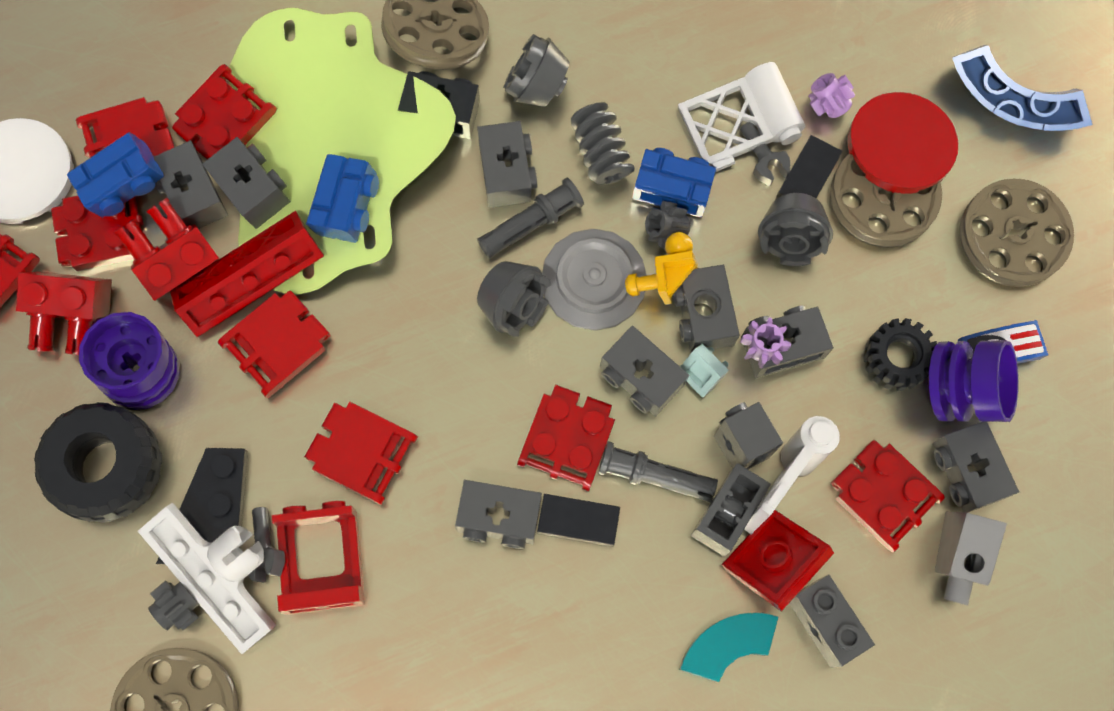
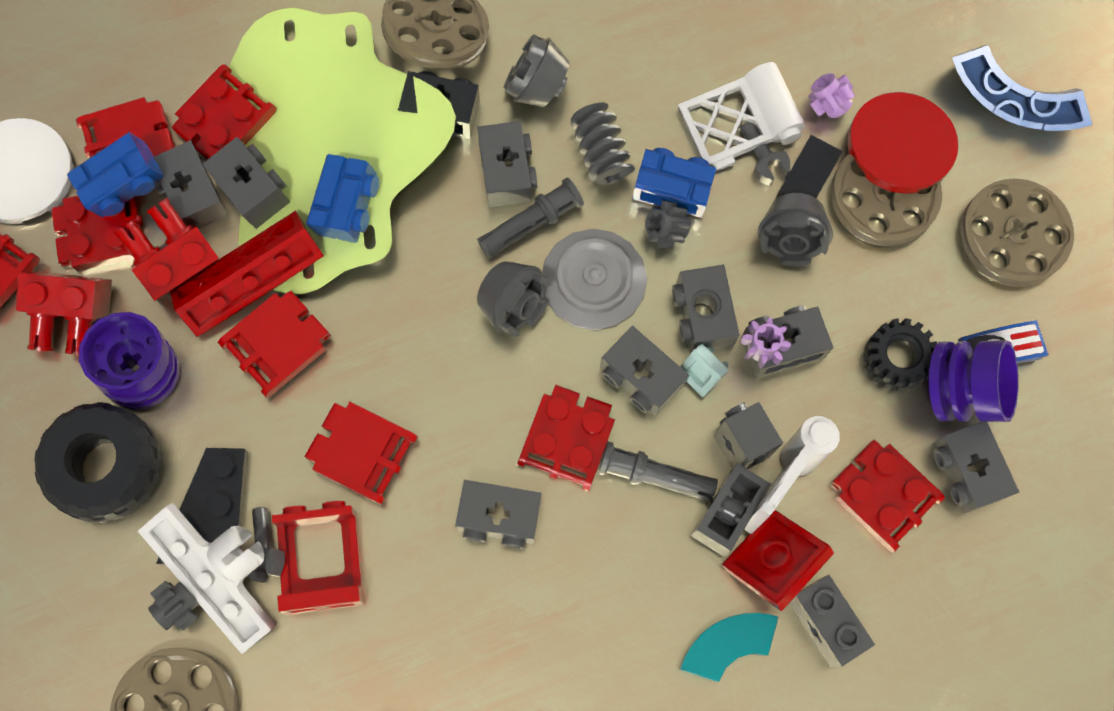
(578, 520): black tile -> none
(670, 269): yellow piece -> none
(969, 538): light grey torso -> none

